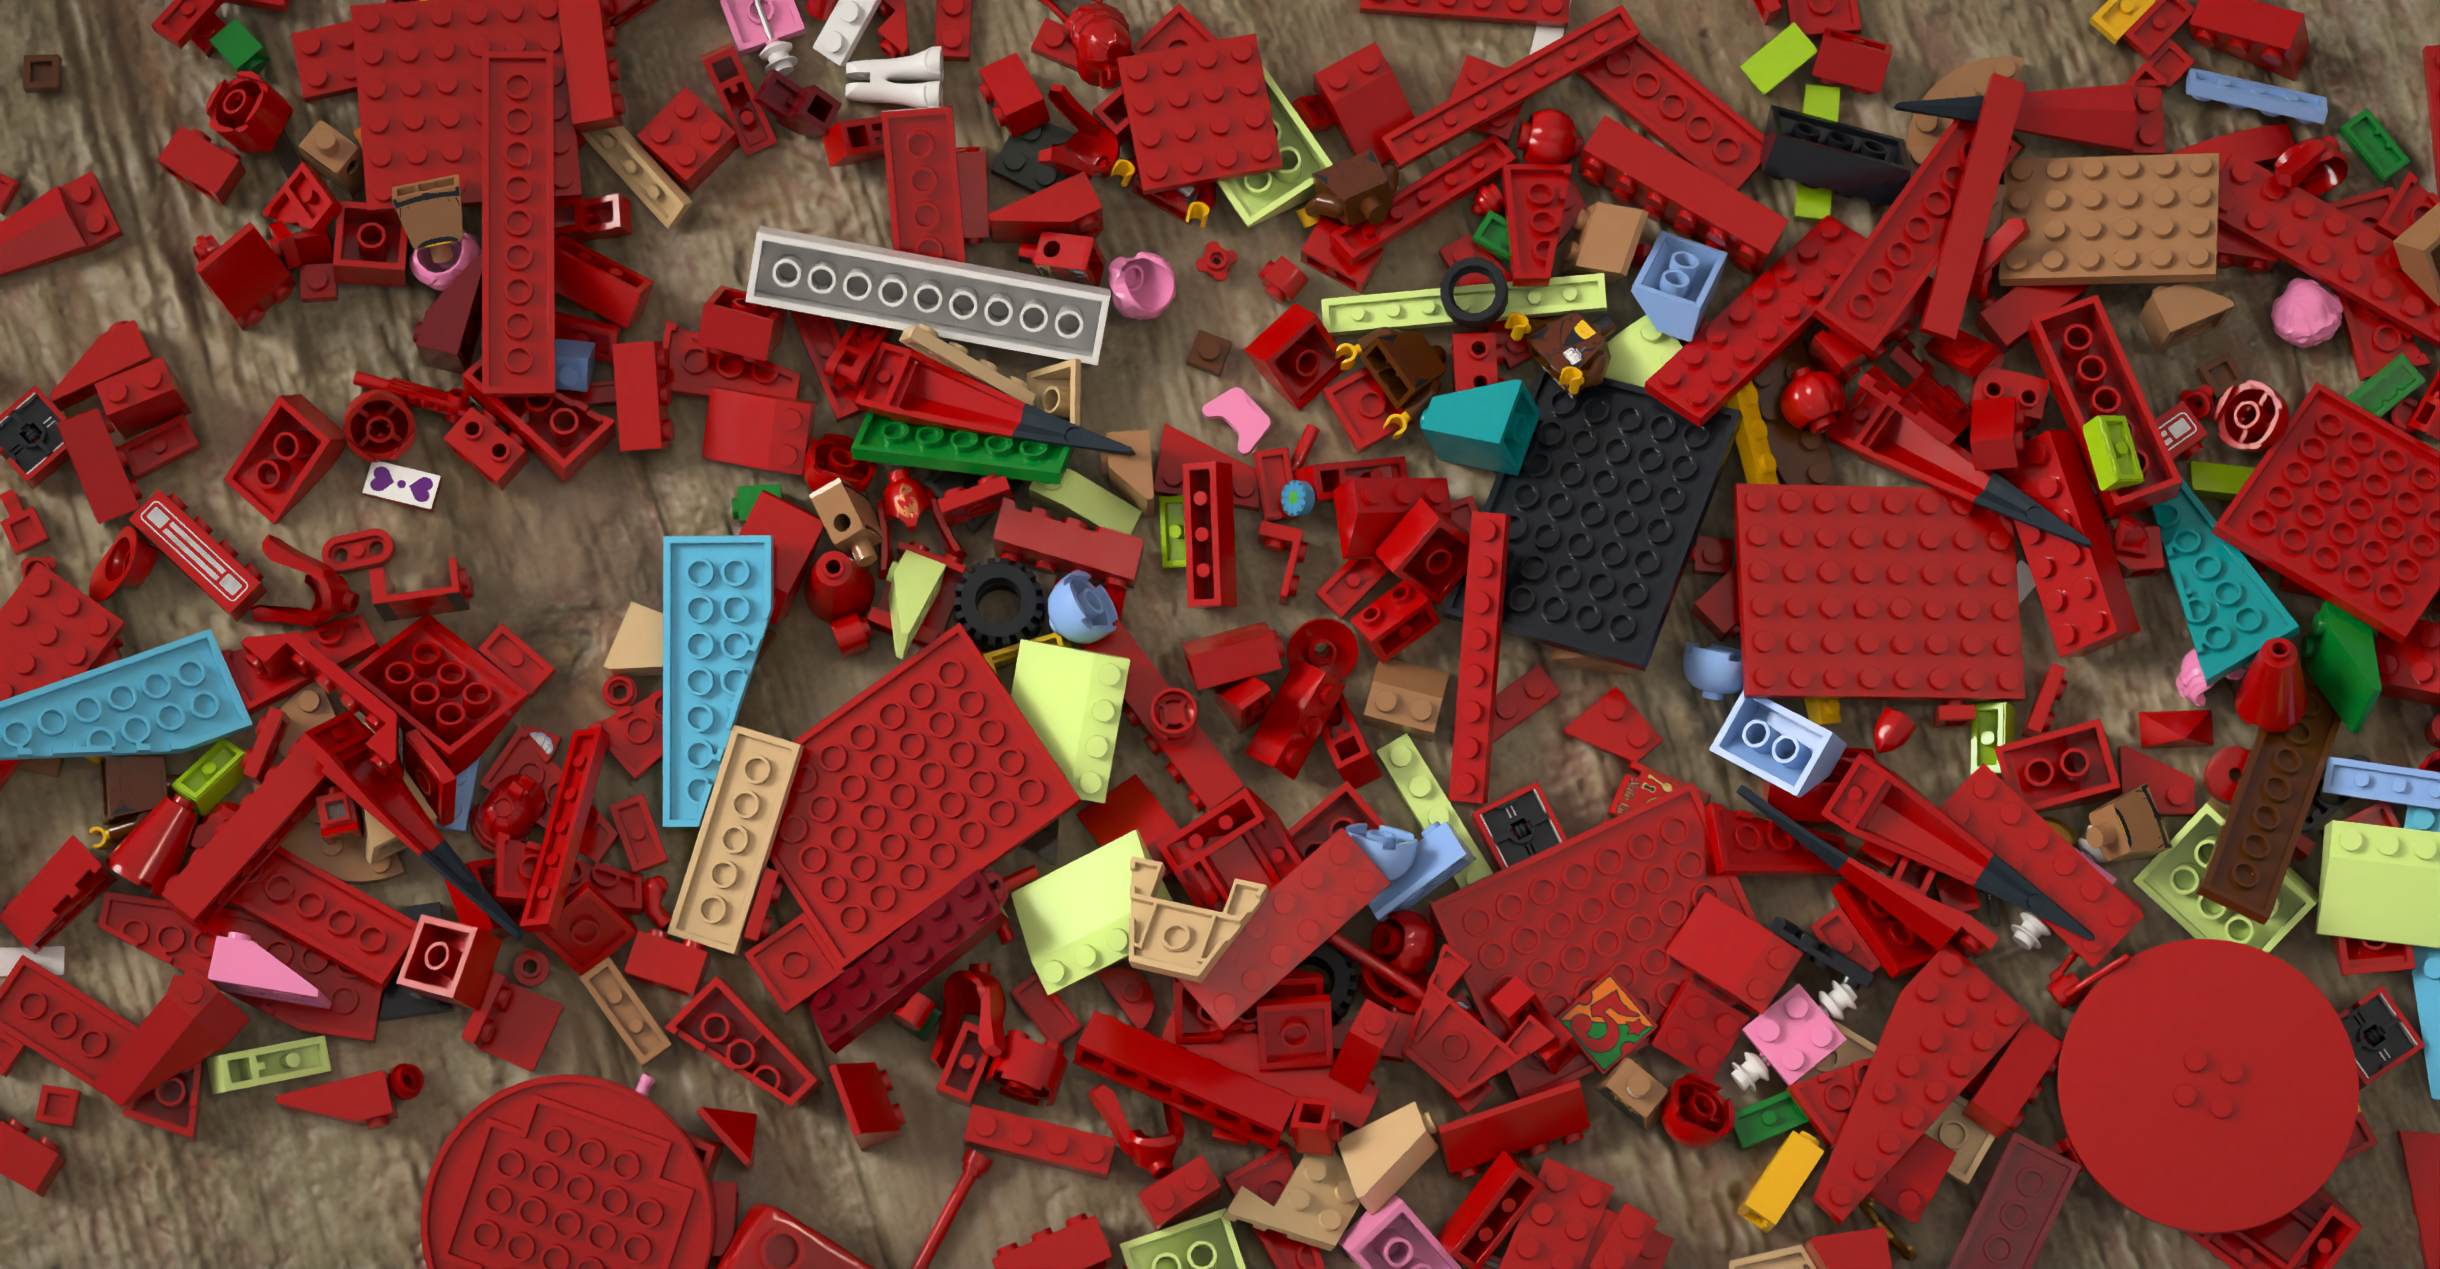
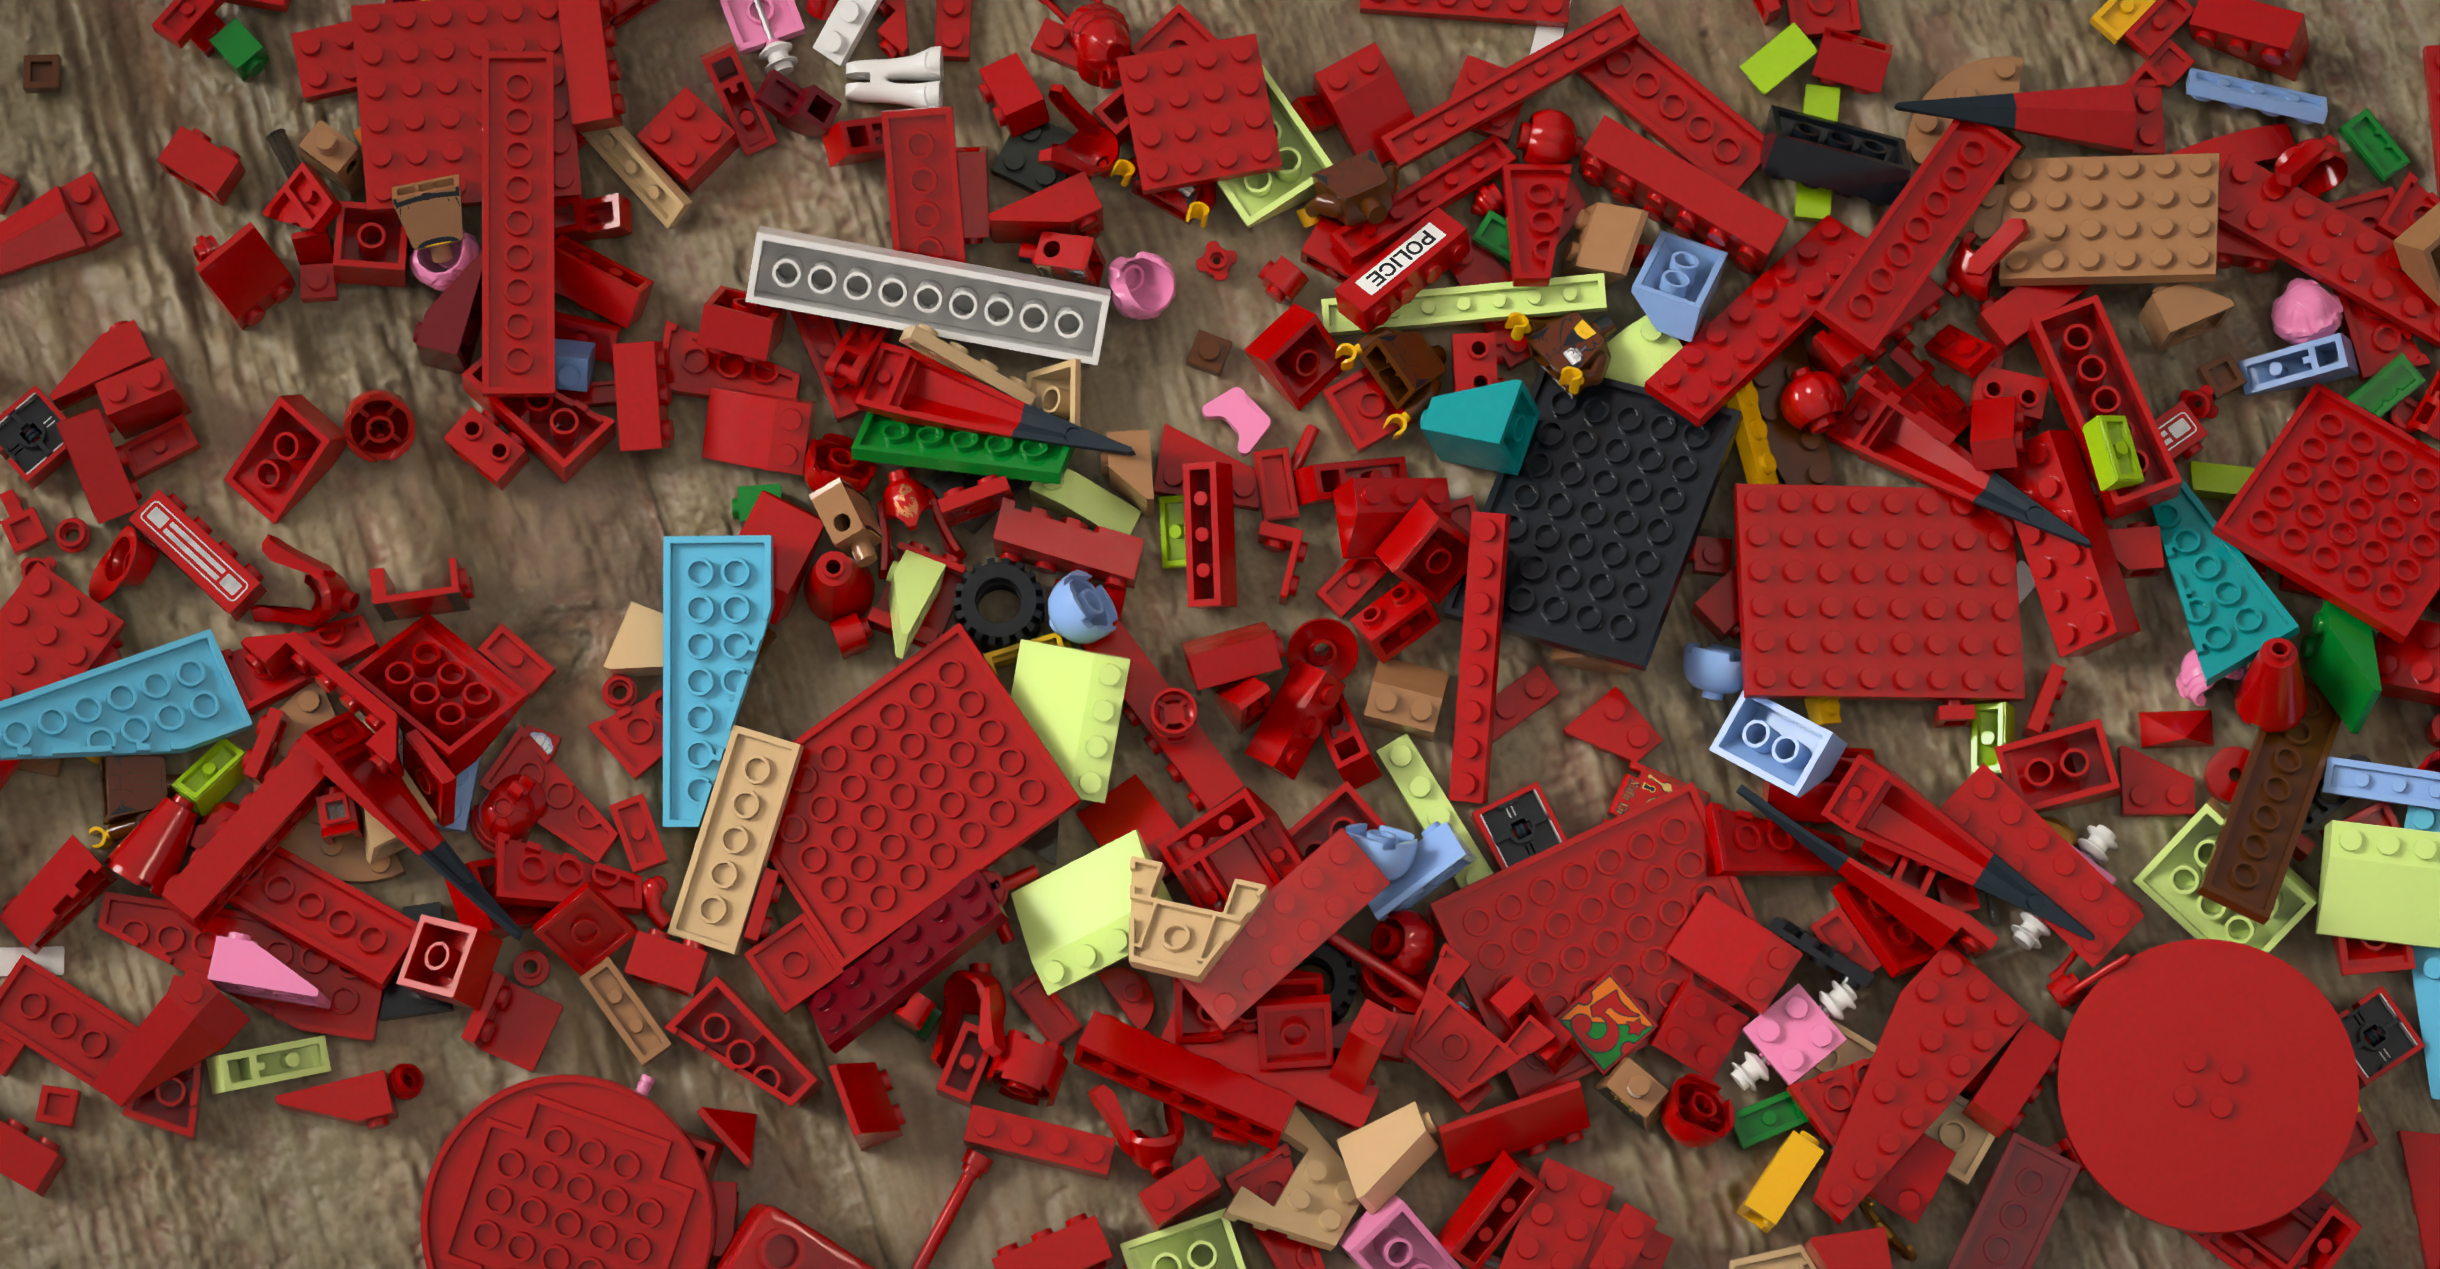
(65, 528): none -> red plate
(248, 112): red brick -> none
(284, 245): red plate -> none
(359, 548): red plate -> none
(402, 486): tile -> none
(452, 403): red piece -> none
(564, 830): red plate -> none
(1297, 498): dark azure tile -> none
(1315, 1126): red brick -> none
(1402, 270): none -> red brick
(1462, 268): black tyre -> none
(1892, 730): red plate -> none
(1972, 208): red tile -> none
(2128, 827): medium nougat torso -> none
(2131, 536): red tile -> none
(2252, 417): red cylinder -> none
(2300, 365): none -> medium blue slope

